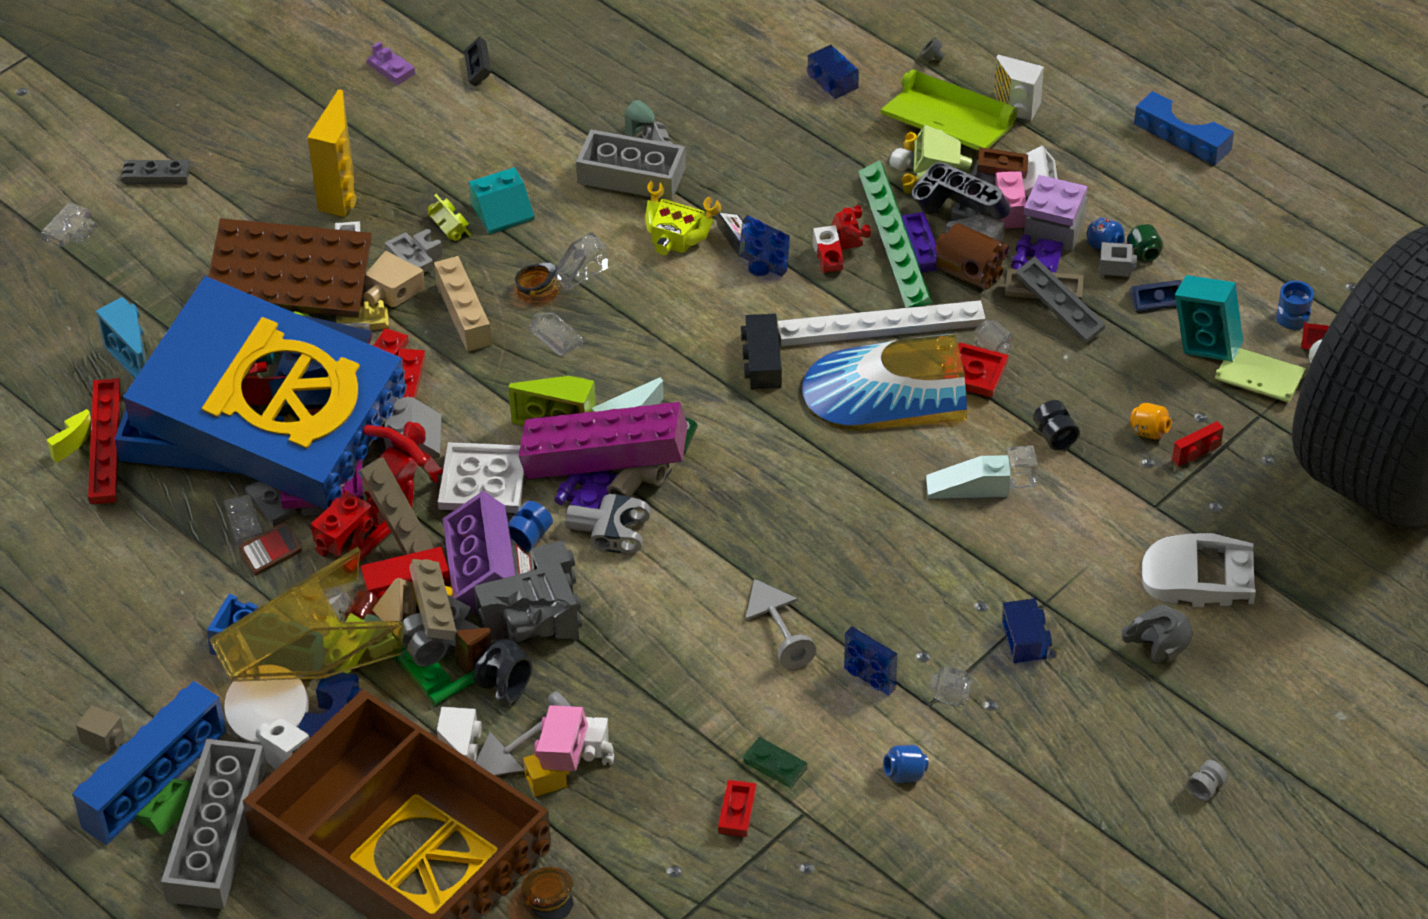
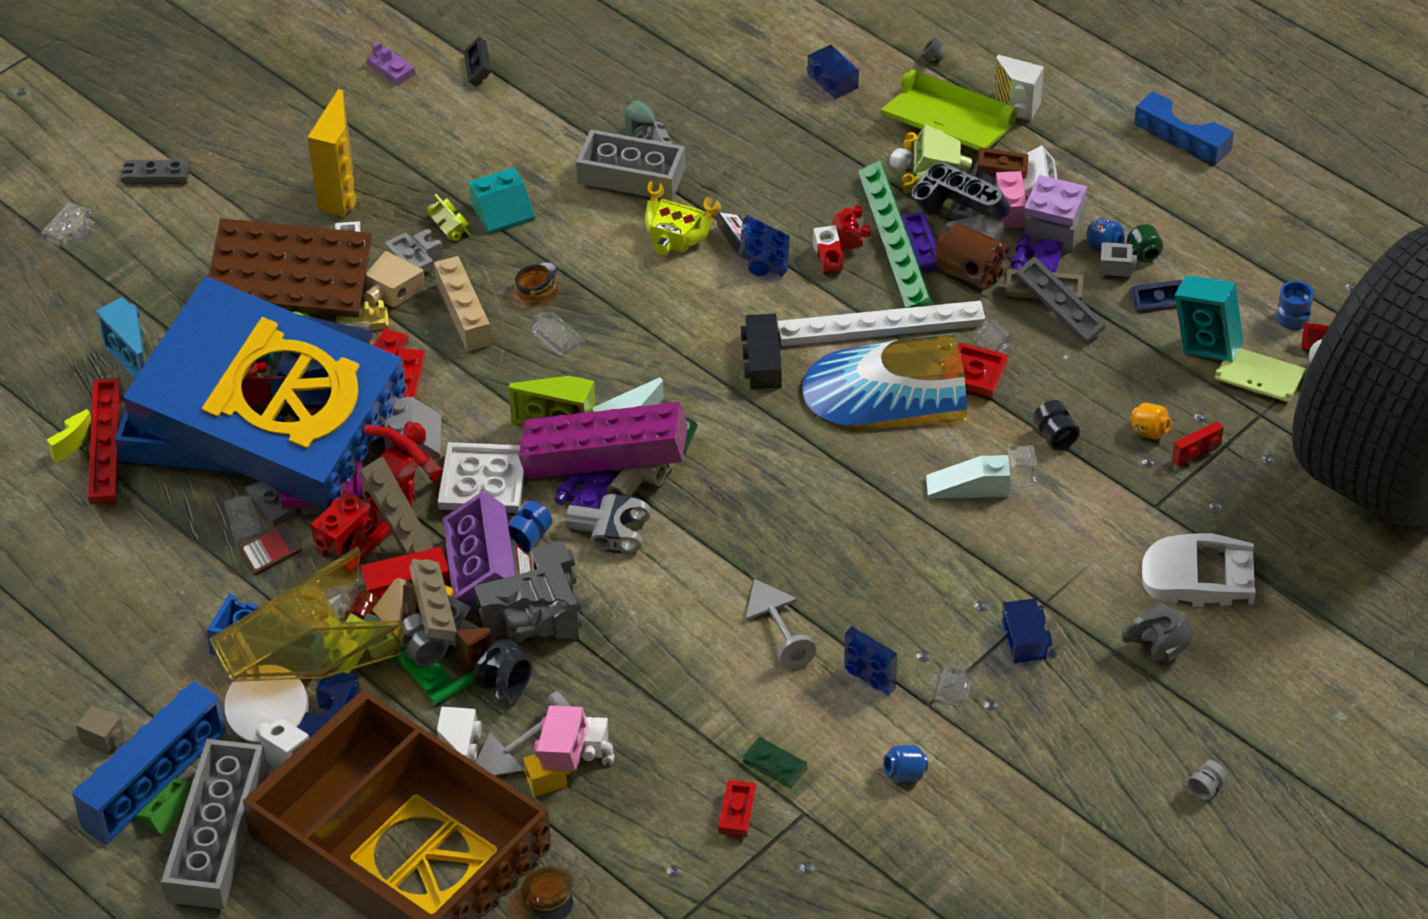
(582, 261): clear slope -> none

